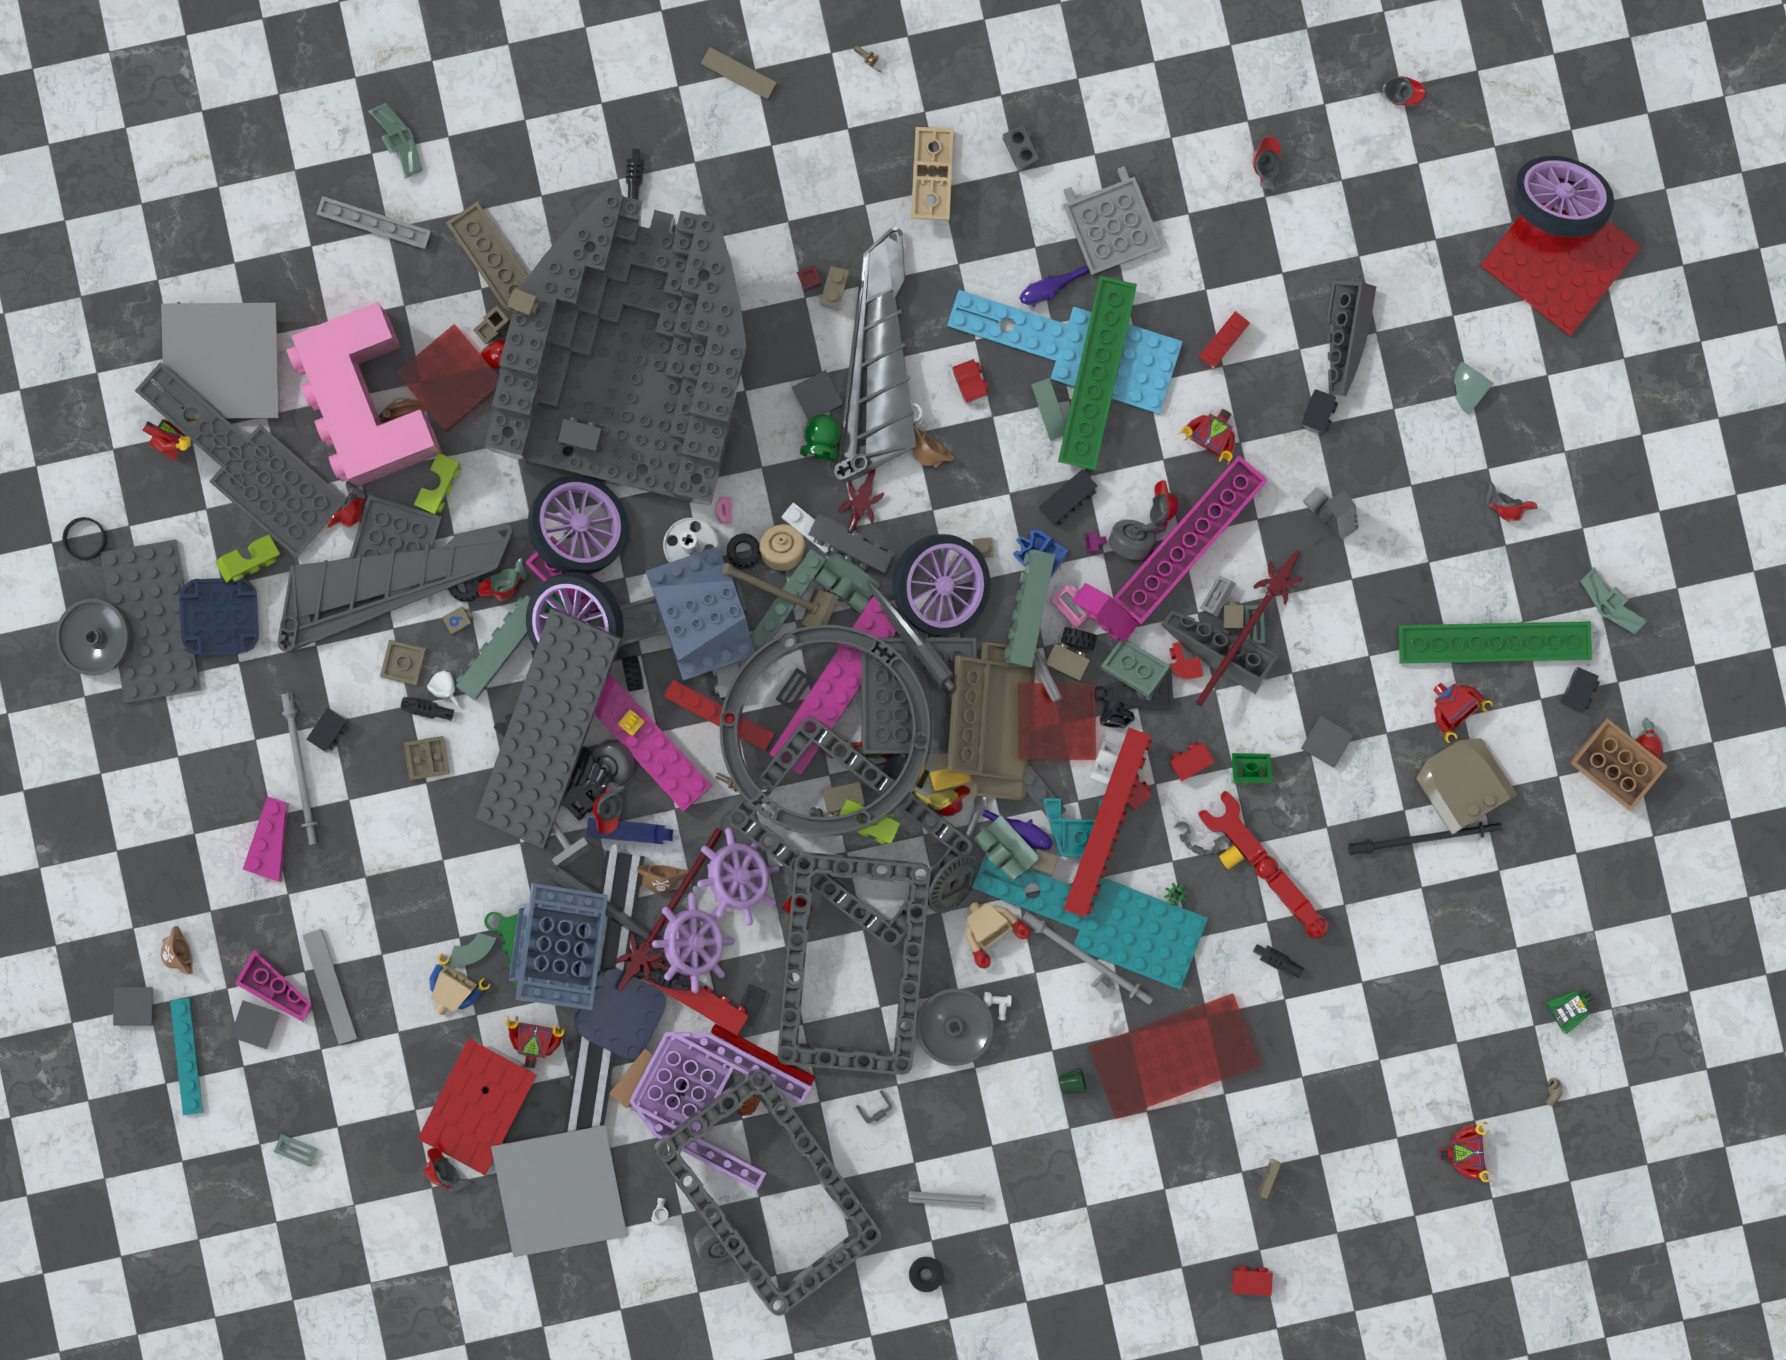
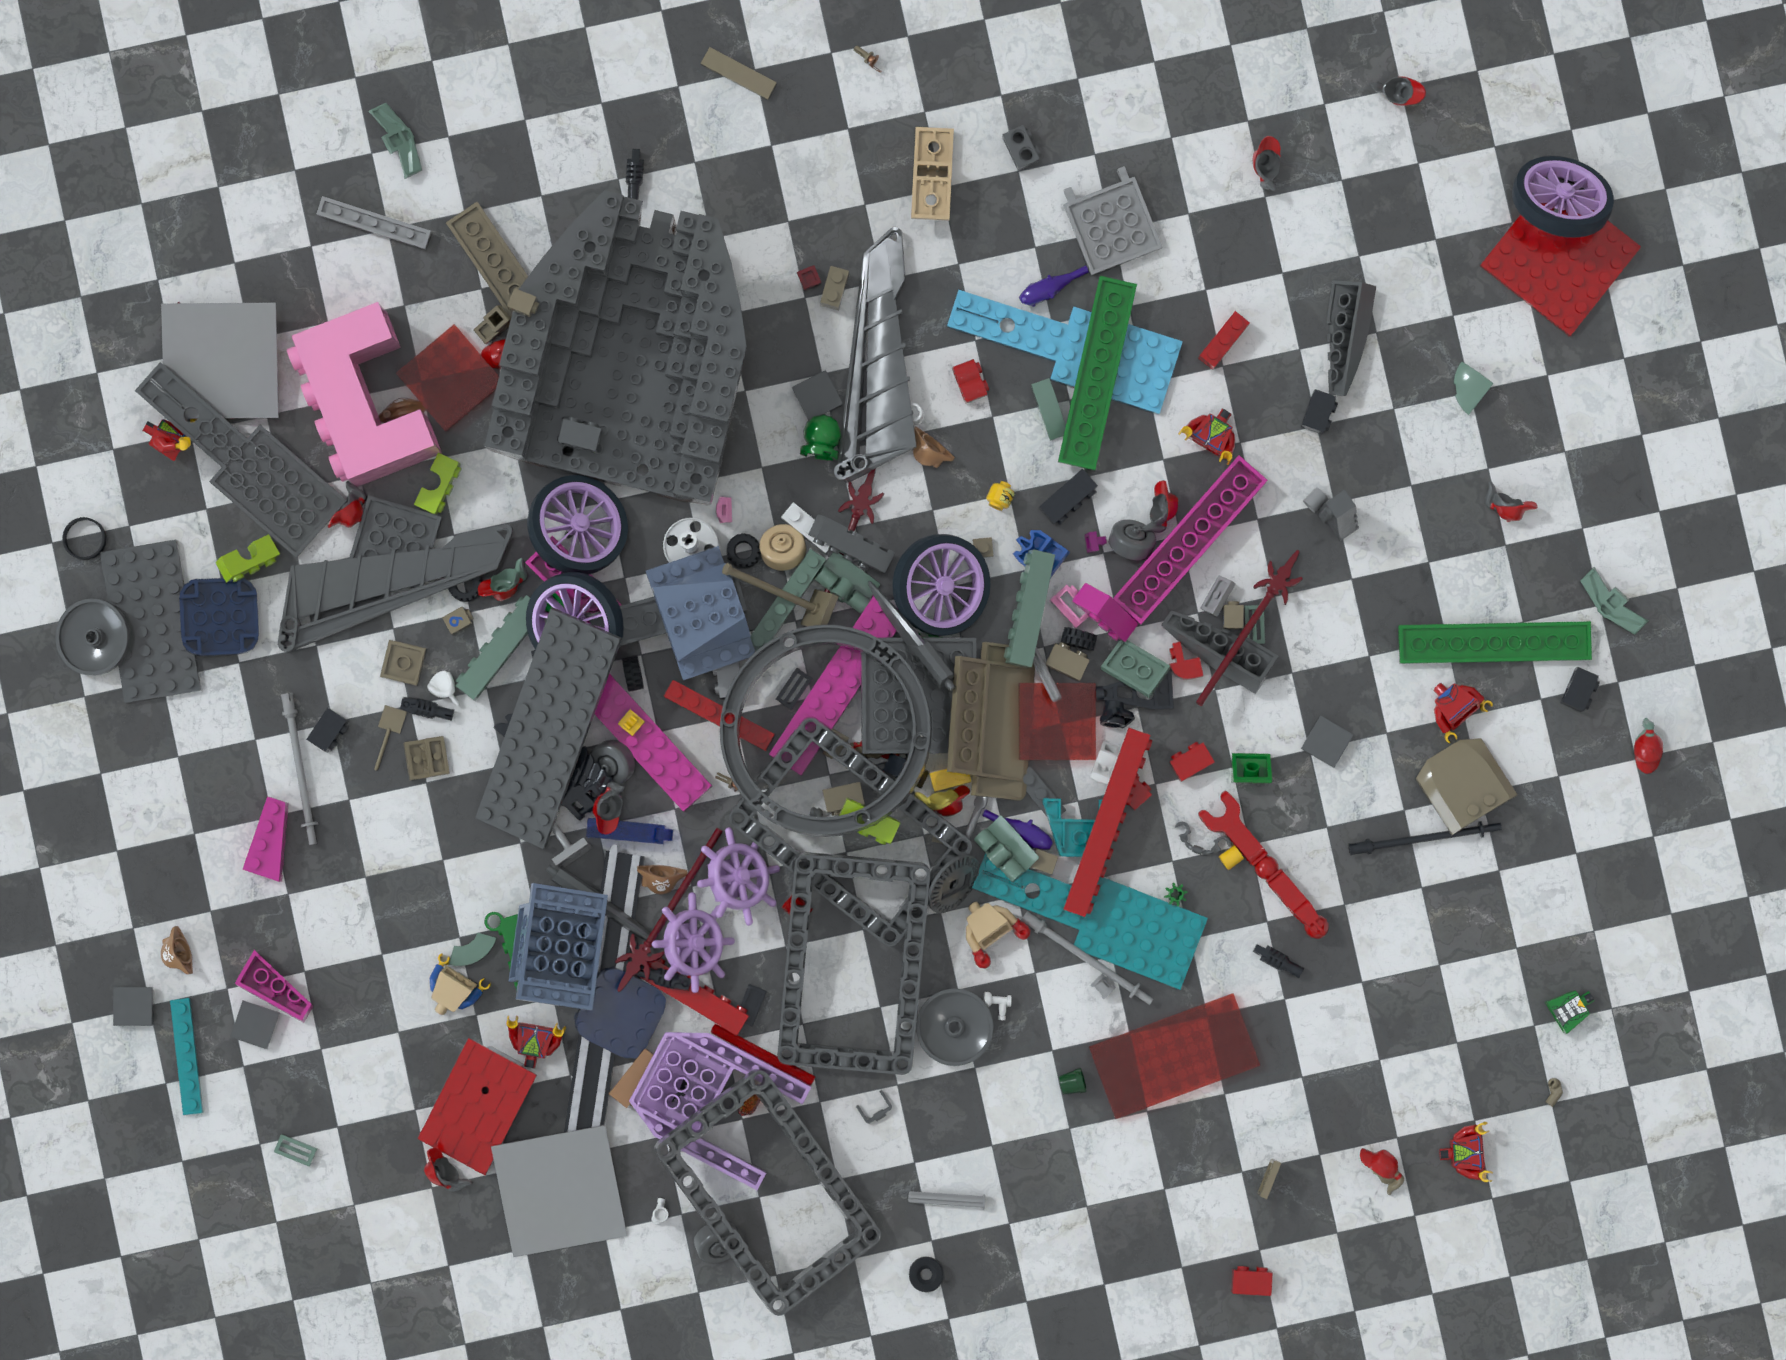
(330, 986): light grey tile -> none
(392, 720): none -> dark tan piece
(1000, 496): none -> yellow head
(1384, 1166): none -> red hair
(1618, 764): medium nougat slope -> none

